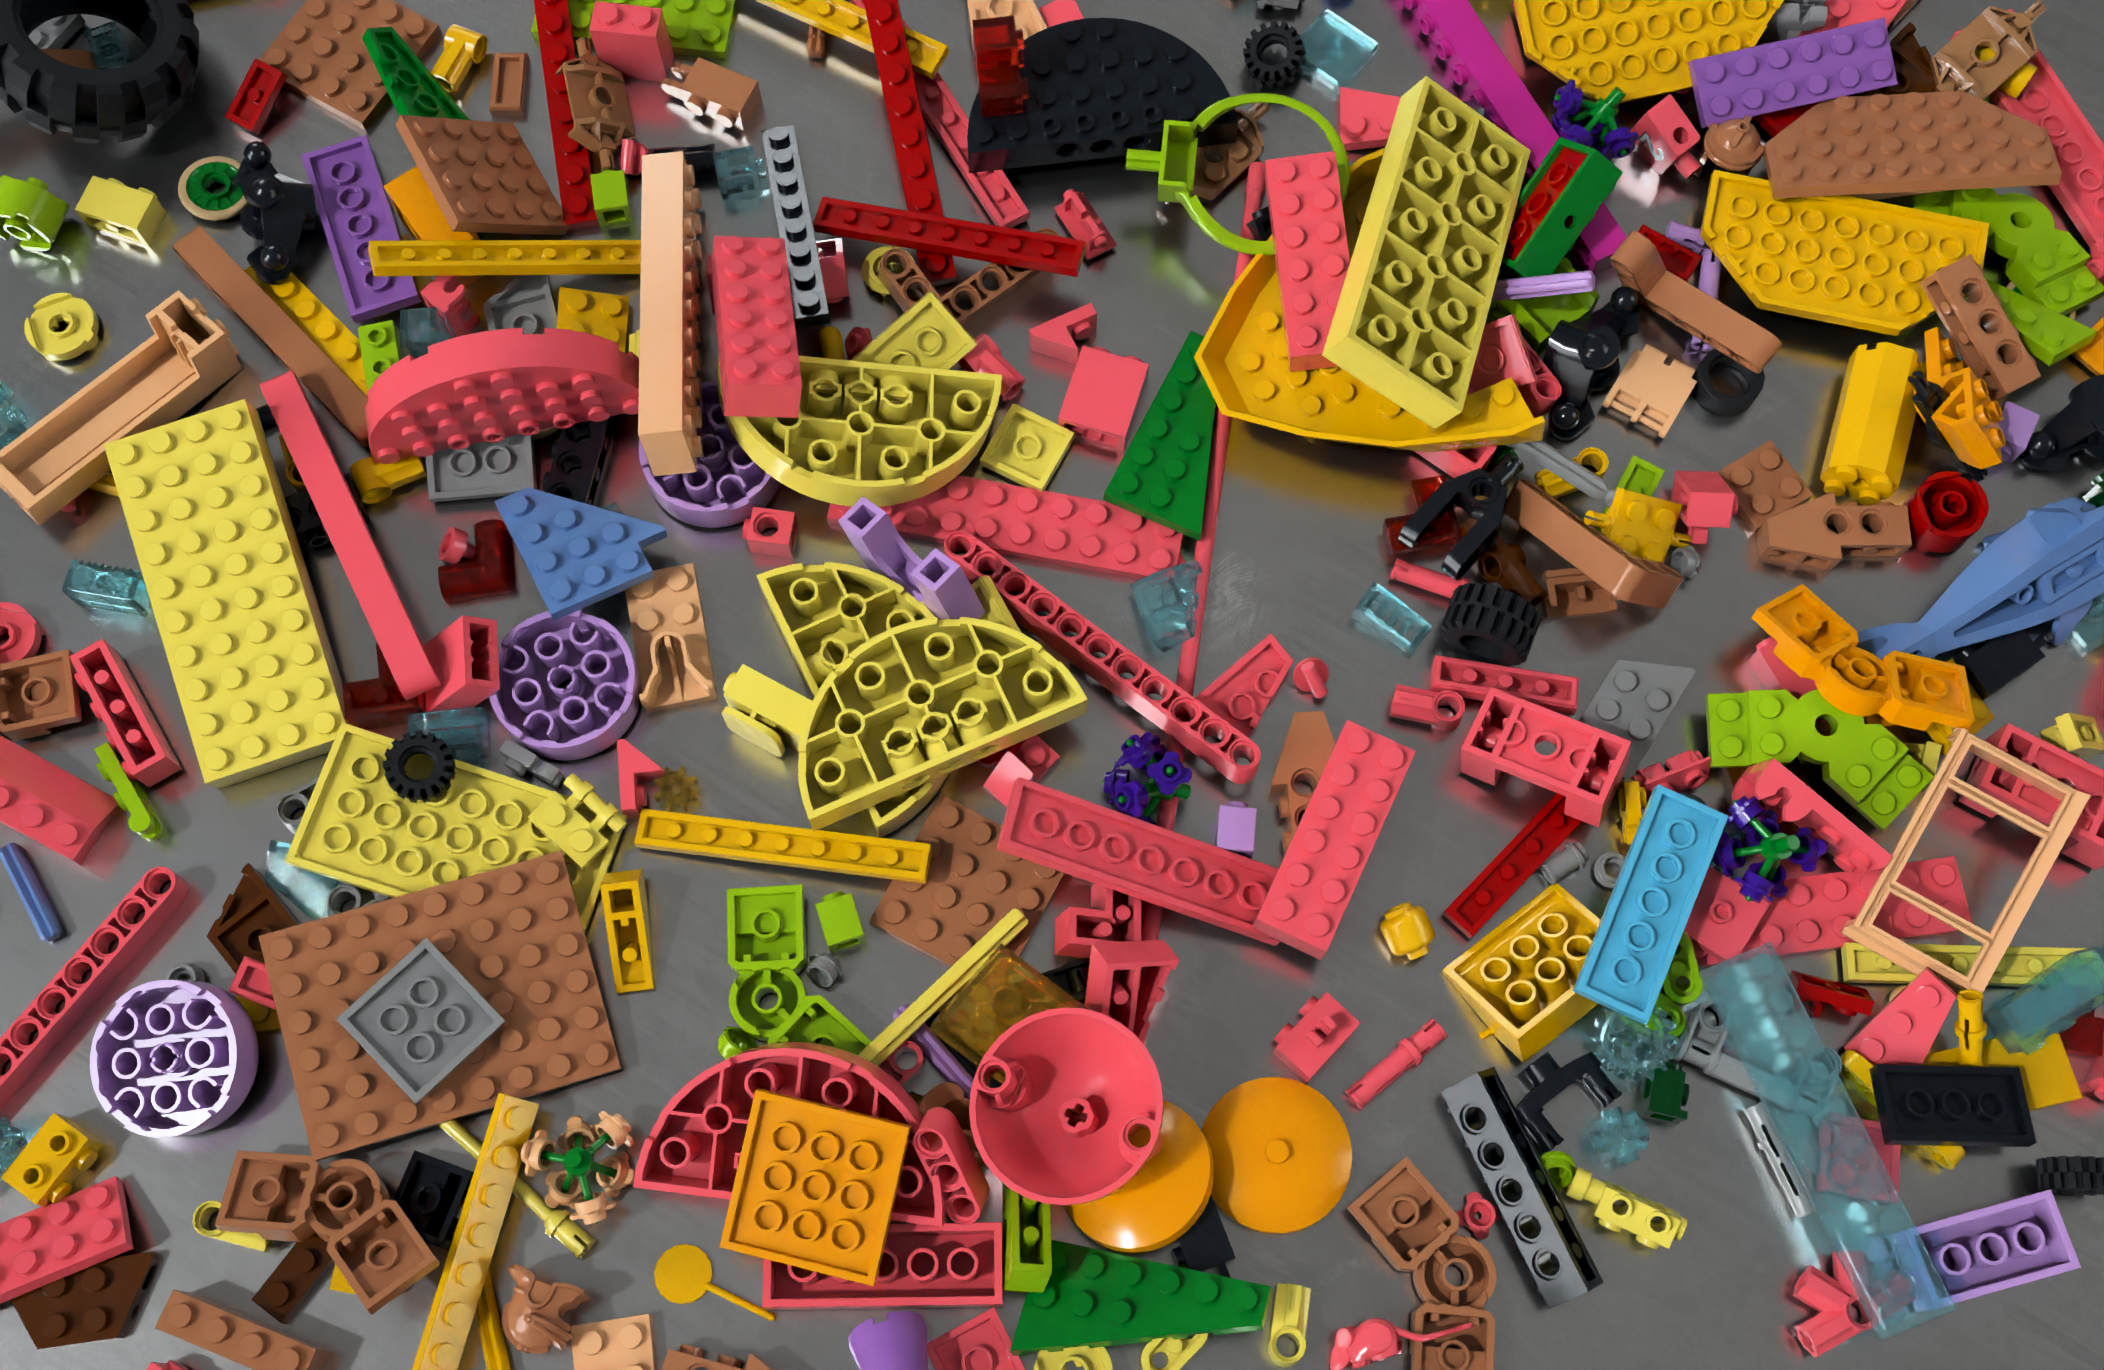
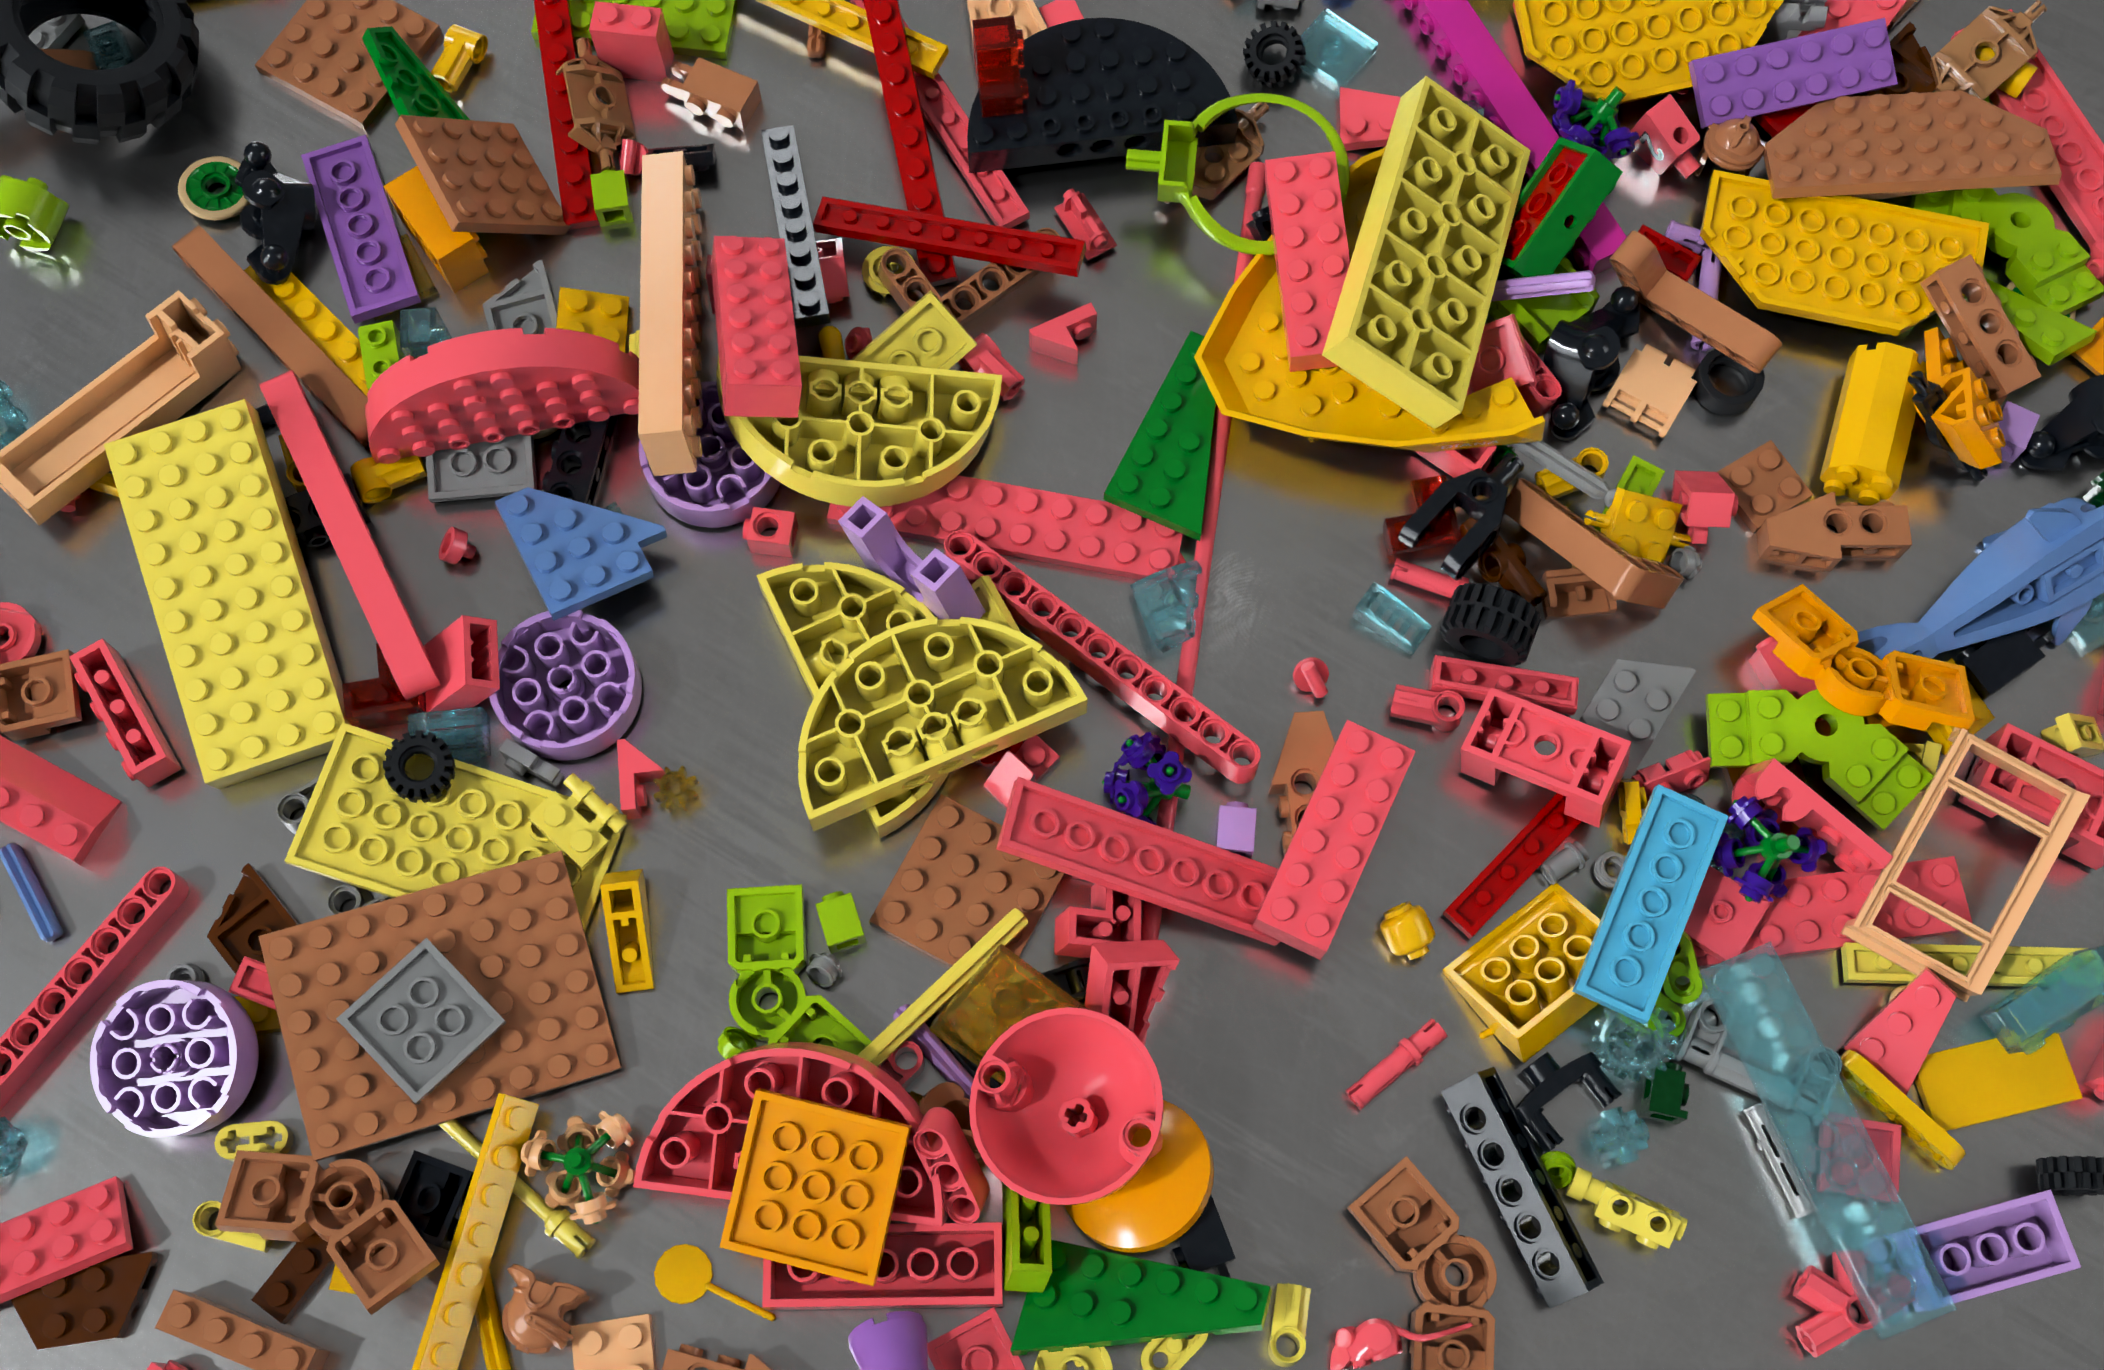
(52, 1161): yellow brick -> none
(73, 341): light yellow plate -> none
(107, 588): clear light blue brick -> none
(121, 210): light yellow brick -> none
(129, 794): lime plate -> none
(253, 1132): none -> light yellow beam
(256, 96): red plate -> none
(300, 886): clear light blue slope -> none
(450, 303): coral hinge -> none
(487, 575): clear red brick -> none
(504, 257): yellow plate -> none
(509, 84): nougat tile -> none
(671, 640): light nougat plate -> none
(738, 170): clear light blue brick -> none
(764, 711): light yellow brick -> none
(783, 845): yellow plate -> none
(1027, 448): light yellow plate -> none
(1104, 397): coral brick -> none
(1248, 685): coral wing -> none
(1277, 1155): light orange dish -> none
(1315, 1036): coral brick -> none
(1488, 1212): coral plate -> none
(1844, 997): red plate -> none
(1946, 512): red brick -> none
(1952, 1105): black plate -> none
(1970, 1028): yellow pin -> none
(2084, 1036): clear red plate -> none

